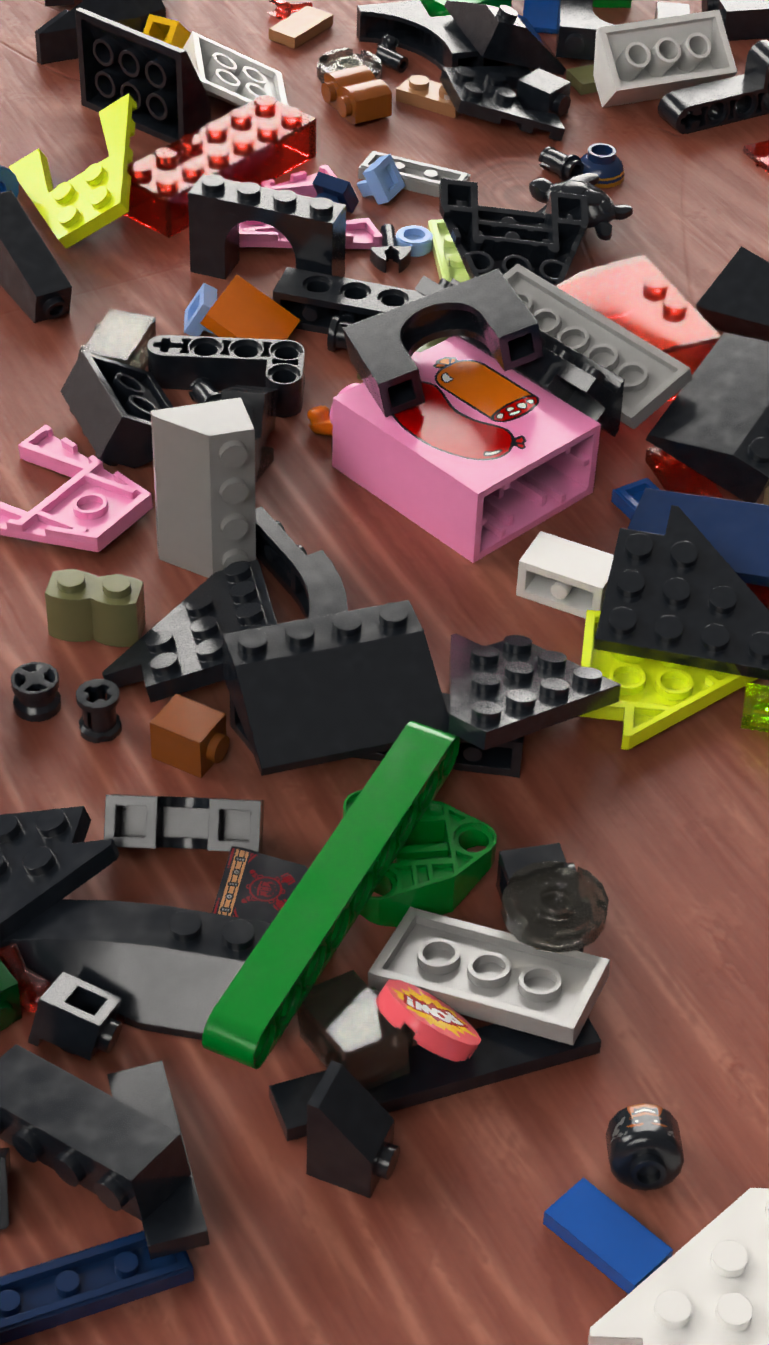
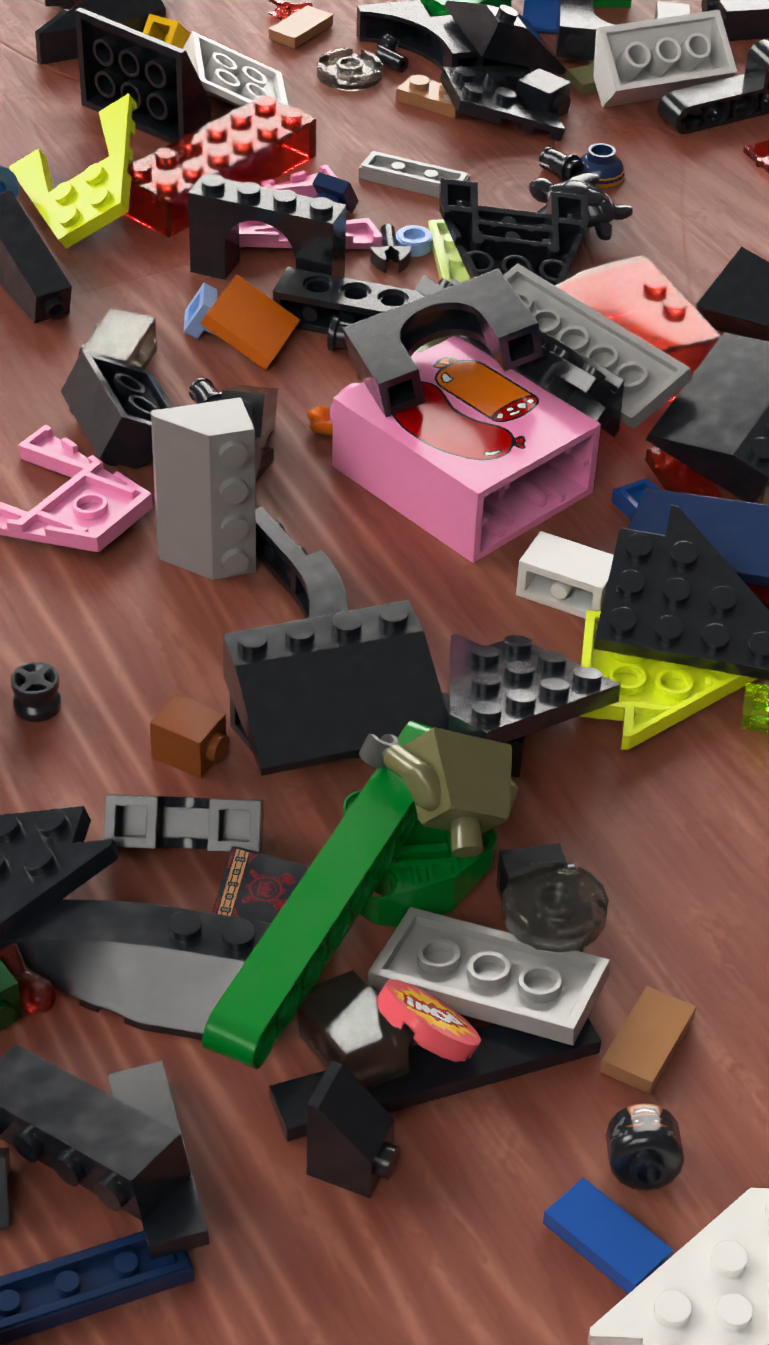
(77, 1017): black brick -> none
(95, 608): olive brick -> none
(99, 710): black bush -> none
(187, 644): black wing -> none
(231, 362): black beam -> none
(357, 94): dark orange brick -> none
(381, 180): light blue tile -> none
(454, 779): none -> olive torso
(648, 1039): none -> medium nougat tile

